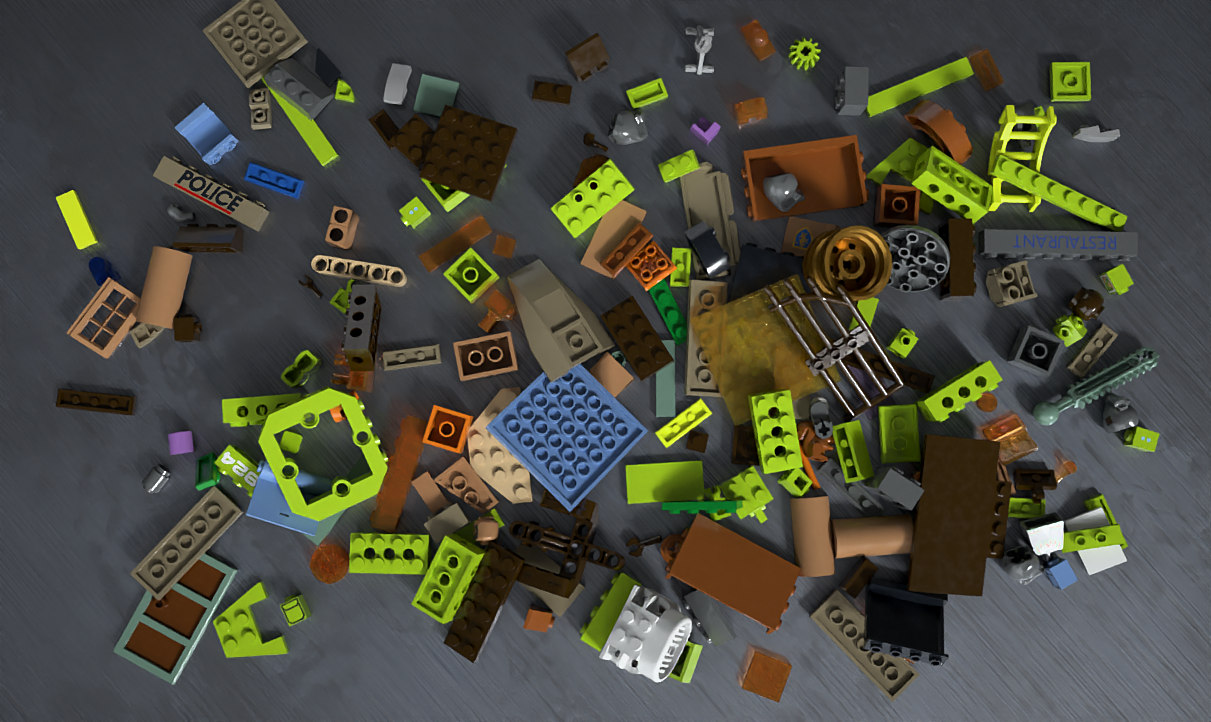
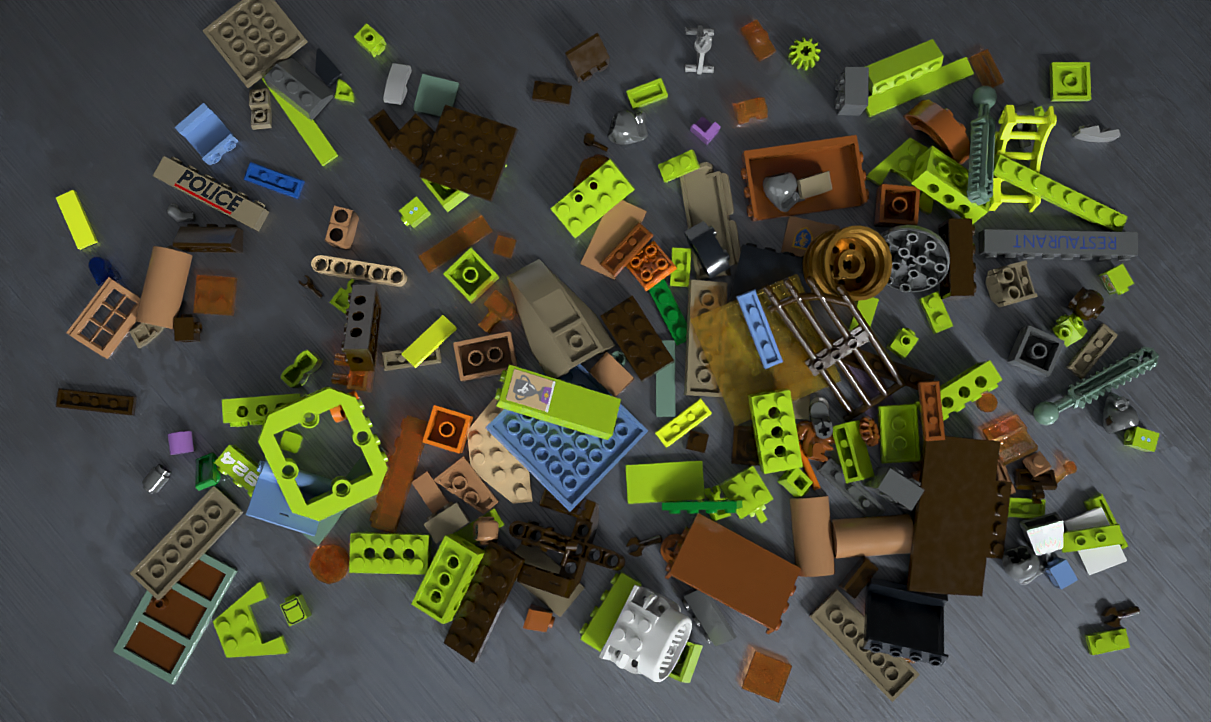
(215, 295): none -> clear orange plate
(370, 40): none -> lime brick
(429, 341): none -> neon yellow tile
(557, 402): none -> lime brick
(570, 545): none -> dark brown hand
(759, 329): none -> medium blue tile
(814, 185): none -> dark tan slope
(869, 431): none -> dark orange gear
(904, 66): none -> lime brick
(931, 411): none -> dark orange tile
(935, 312): none -> lime plate
(982, 147): none -> sand green gear
(1036, 464): none -> medium nougat plate
(1107, 641): none -> lime plate
(1115, 622): none -> dark brown bar

